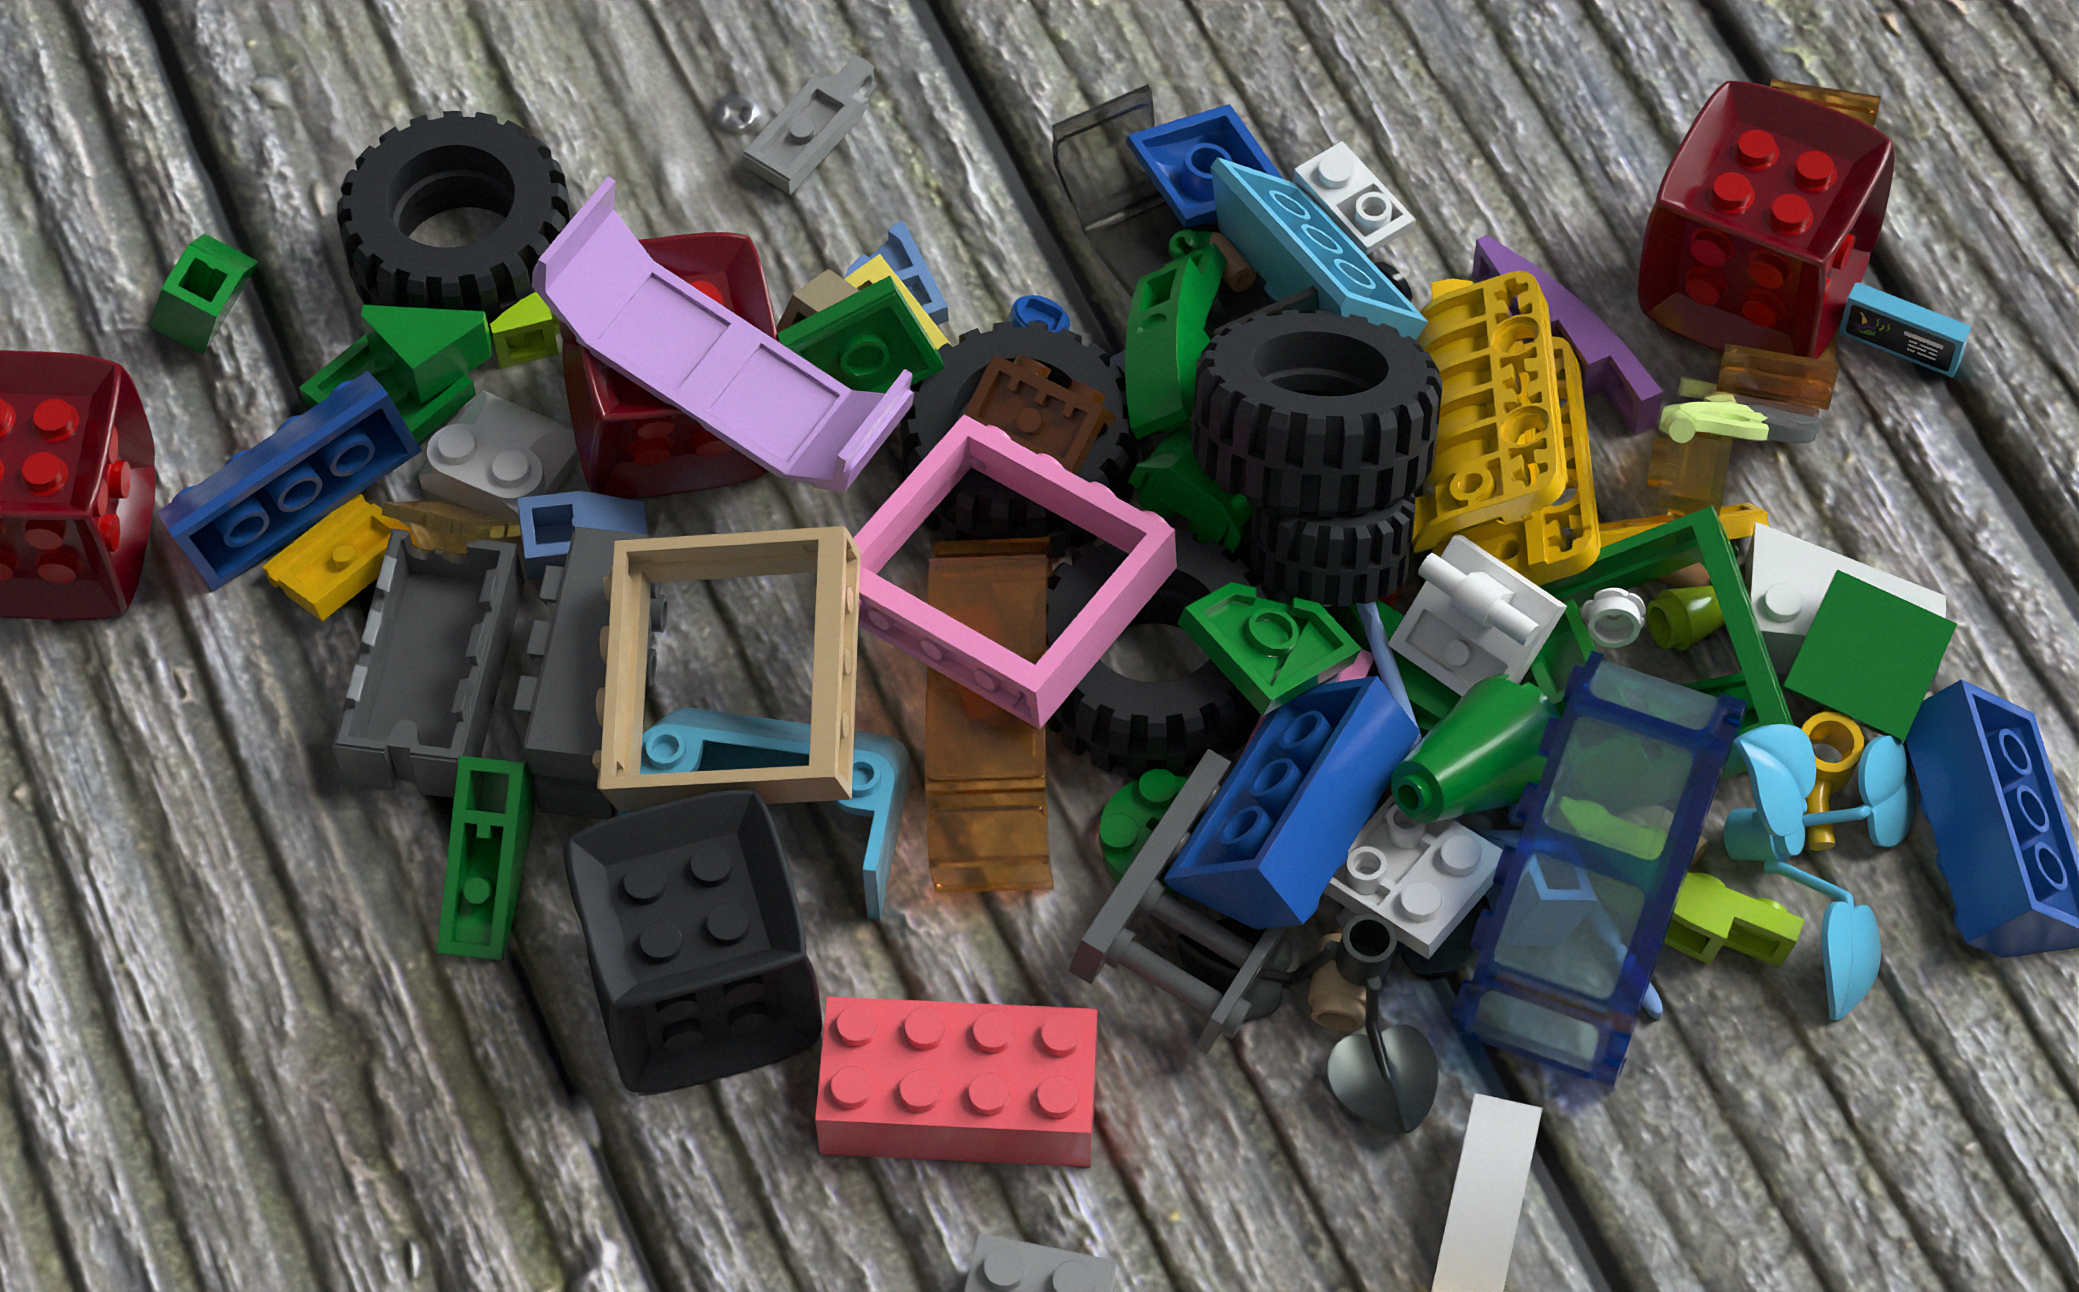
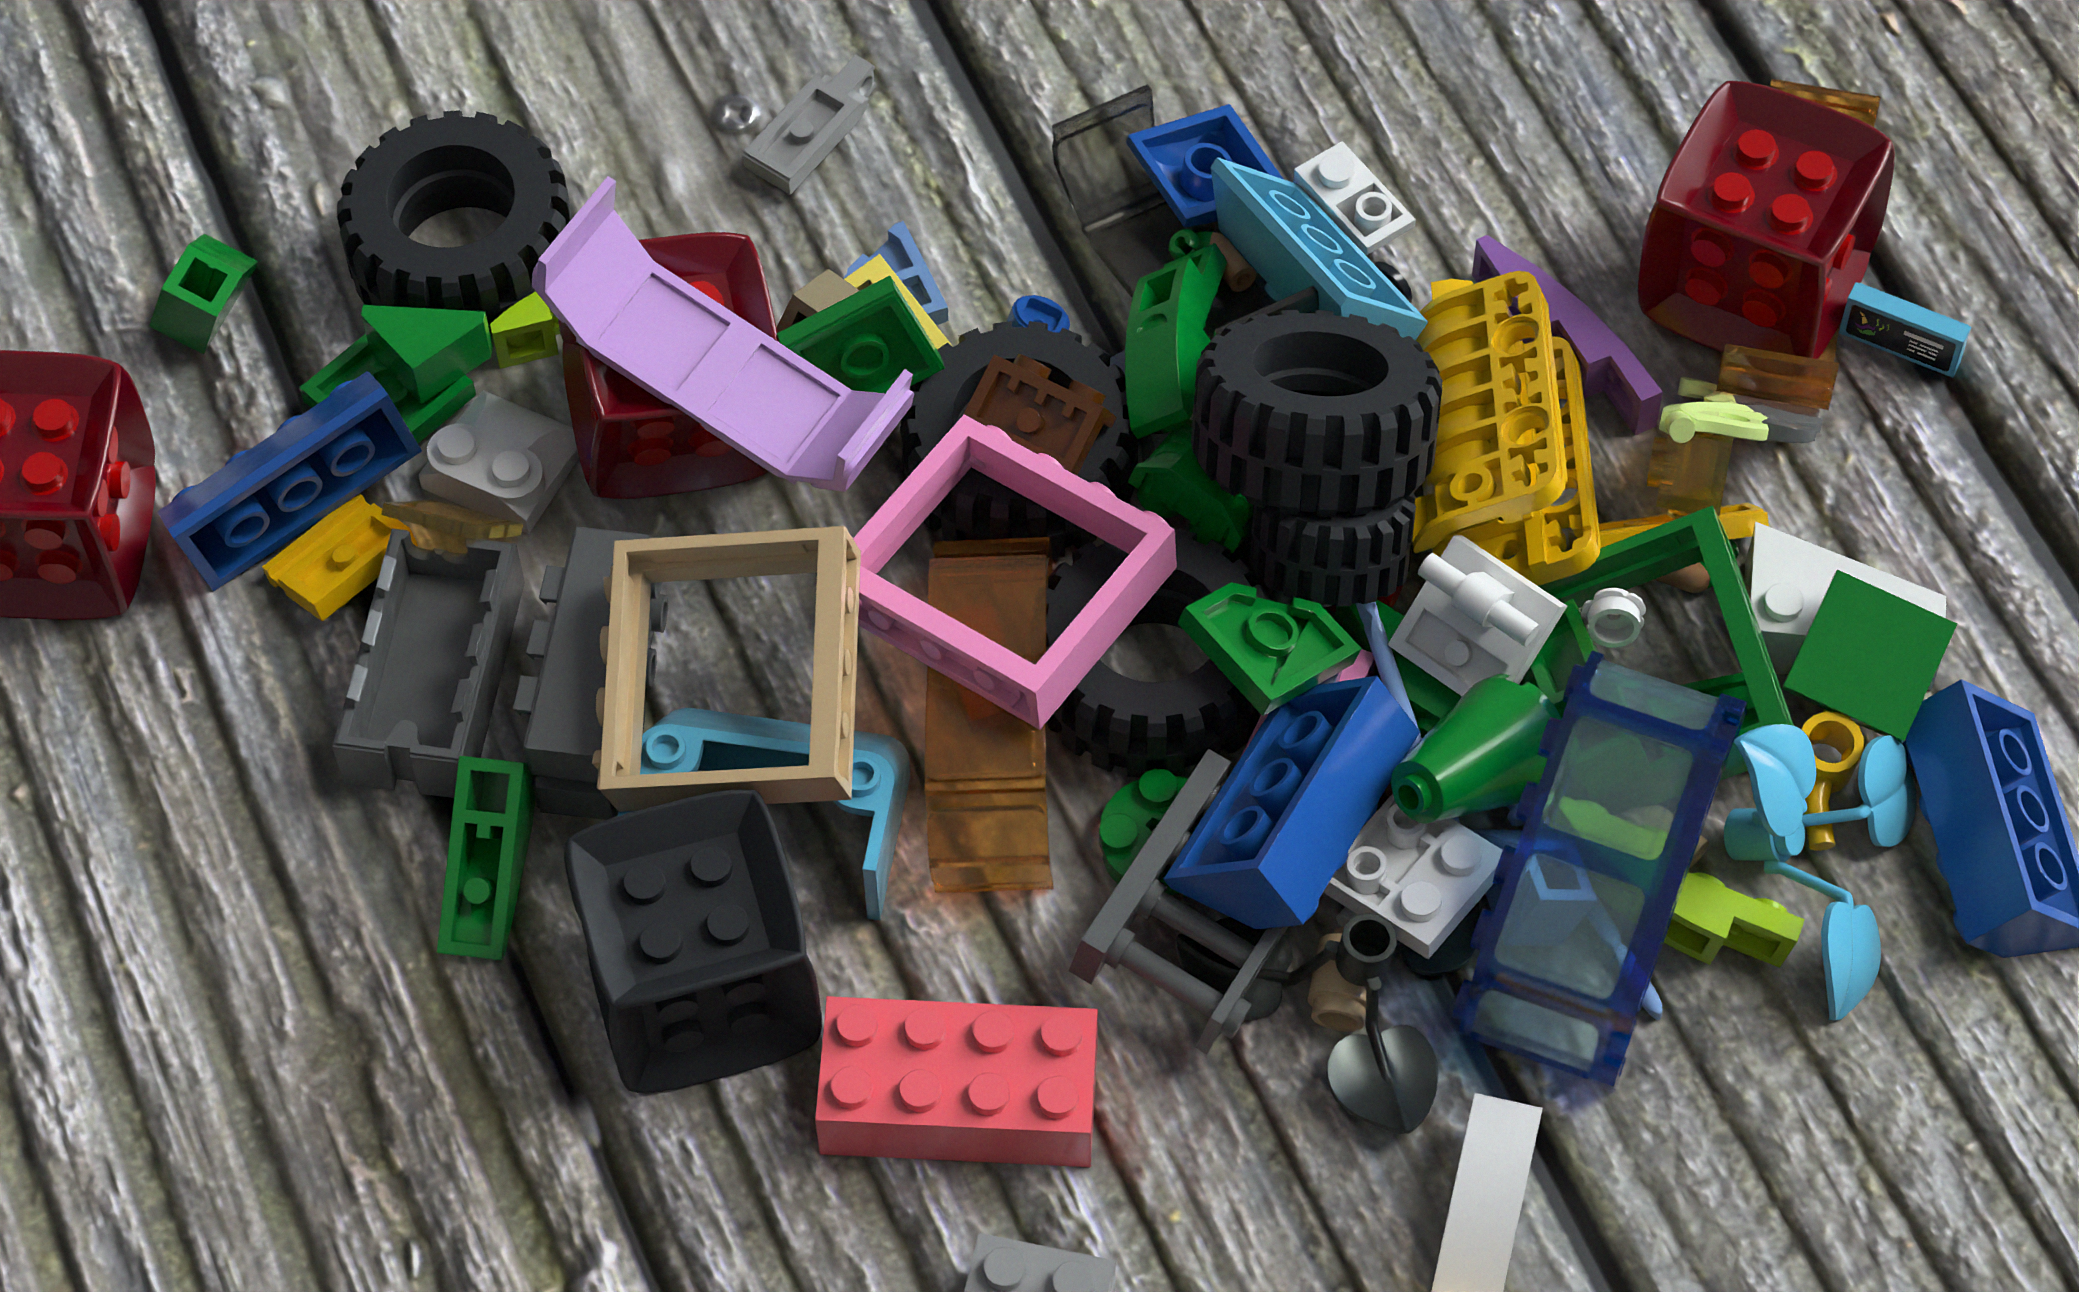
(551, 519): medium blue slope -> none
(1683, 616): lime cone -> none

